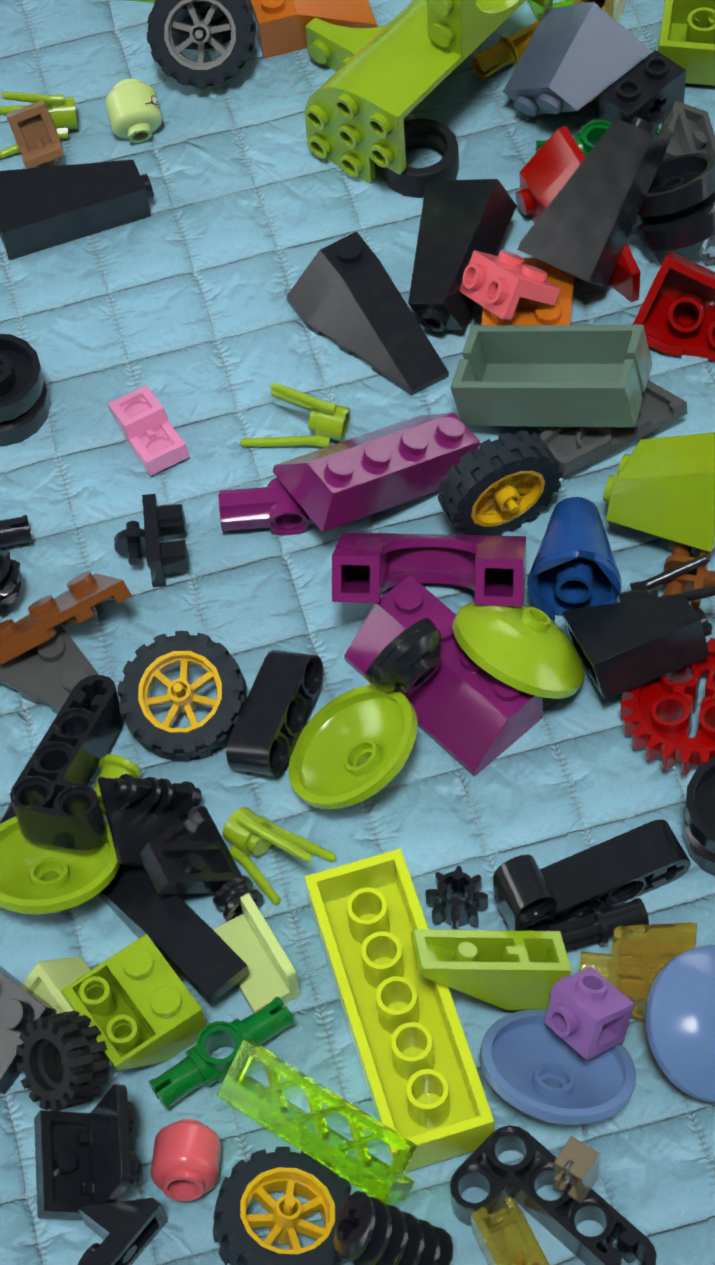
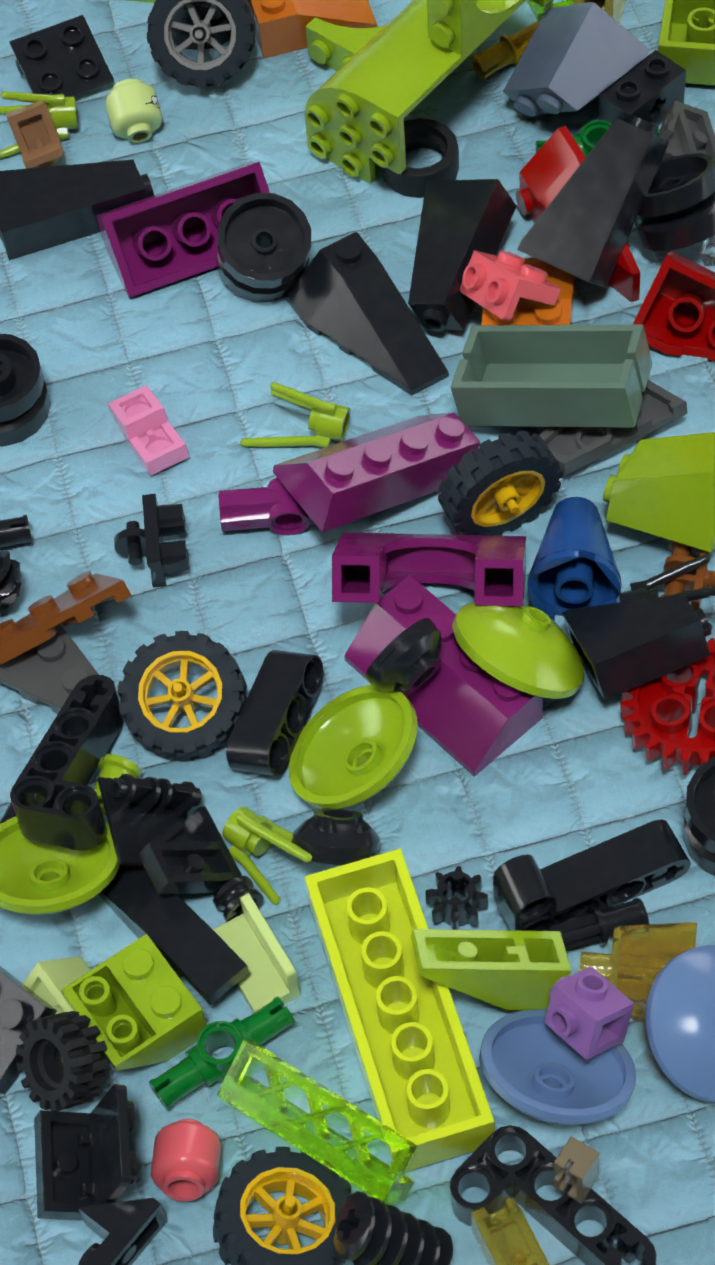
(61, 59): none -> black hinge
(174, 230): none -> magenta slope
(263, 246): none -> black wheel
(337, 837): none -> black piece

